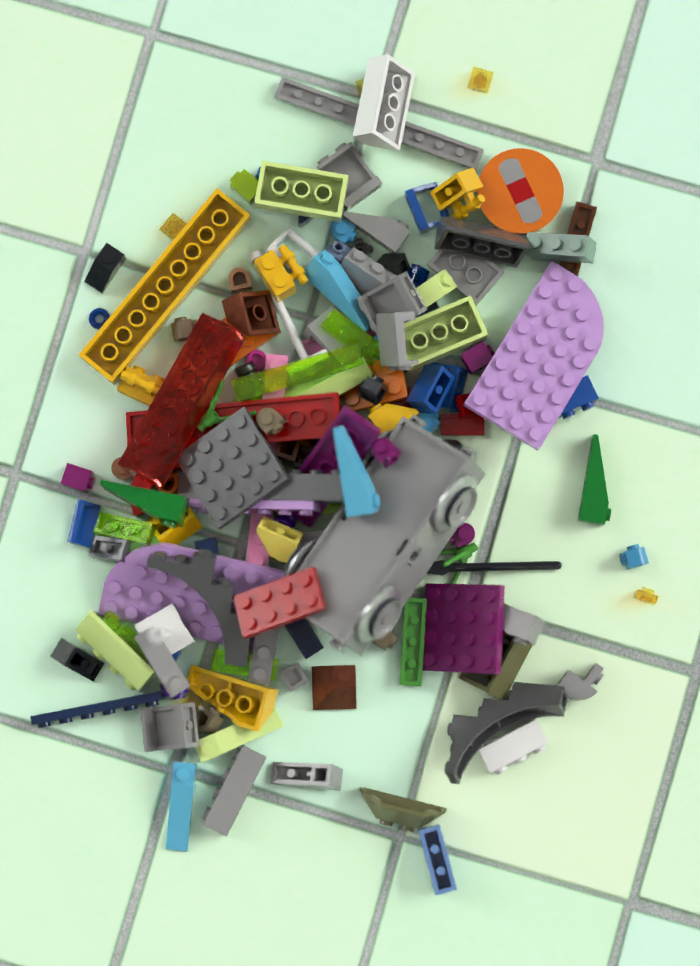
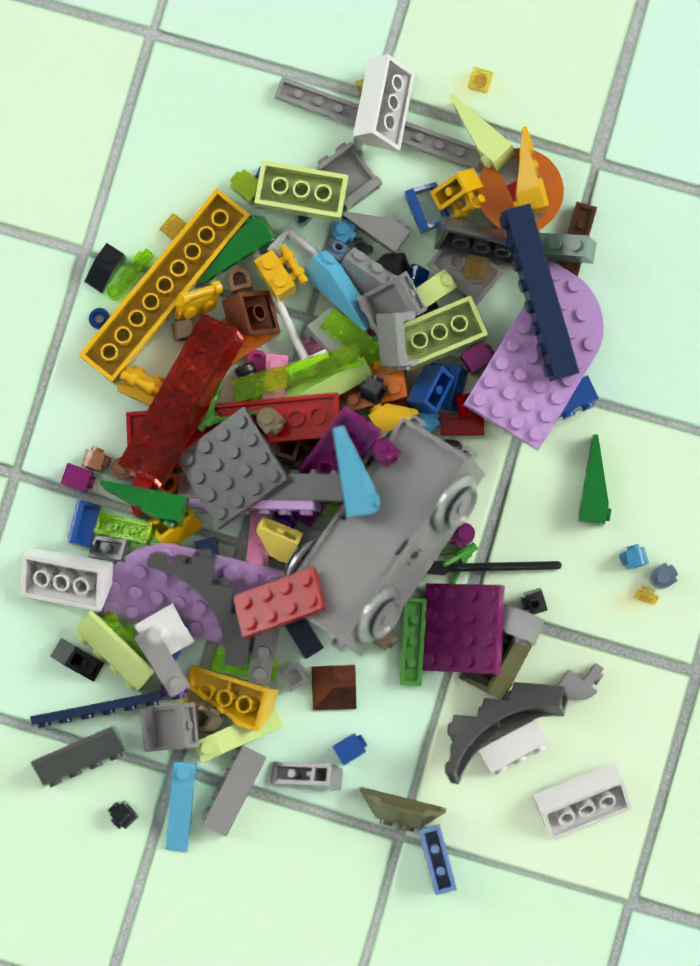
(66, 578): none -> white slope
(79, 755): none -> dark grey slope
(96, 460): none -> medium nougat plate
(122, 815): none -> black plate
(130, 274): none -> clear neon green plate
(197, 301): none -> yellow plate
(245, 243): none -> green slope
(350, 748): none -> blue brick
(475, 267): none -> clear yellow plate
(489, 143): none -> yellowish green slope
(528, 187): none -> yellow wedge
(534, 601): none -> black plate
(539, 292): none -> dark blue brick
(583, 801): none -> white slope
(663, 576): none -> sand blue plate

